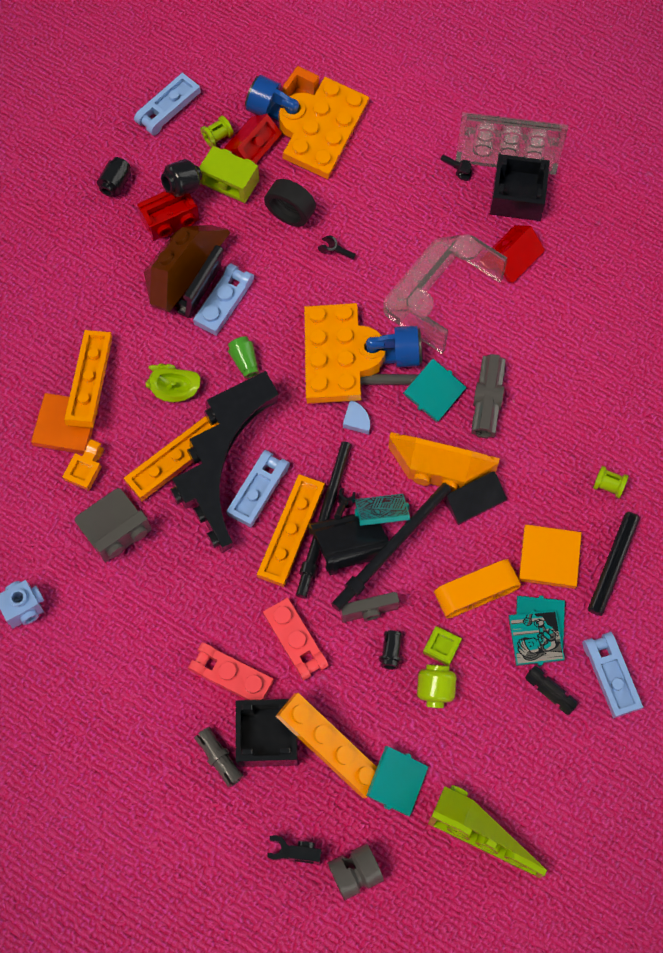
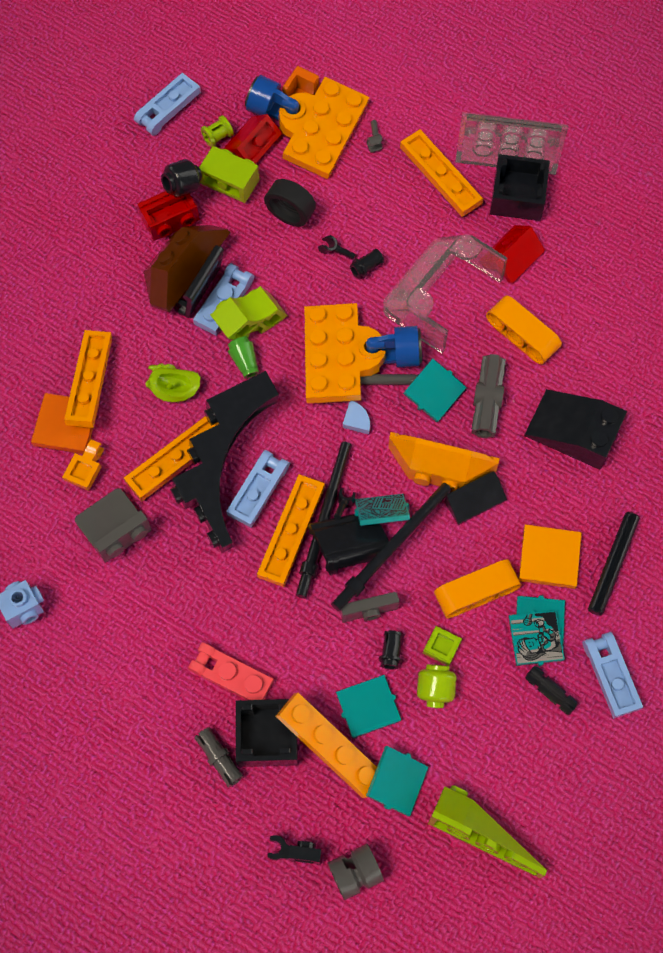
(114, 177): black brick -> none
(248, 314): none -> lime brick
(295, 638): coral plate -> none
(365, 264): none -> black pin
(368, 706): none -> teal piece
(374, 142): none -> dark grey hand
(441, 173): none -> light orange plate
(463, 168): black hand -> none
(523, 329): none -> light orange beam
(576, 426): none -> black slope
(610, 482): lime bush -> none

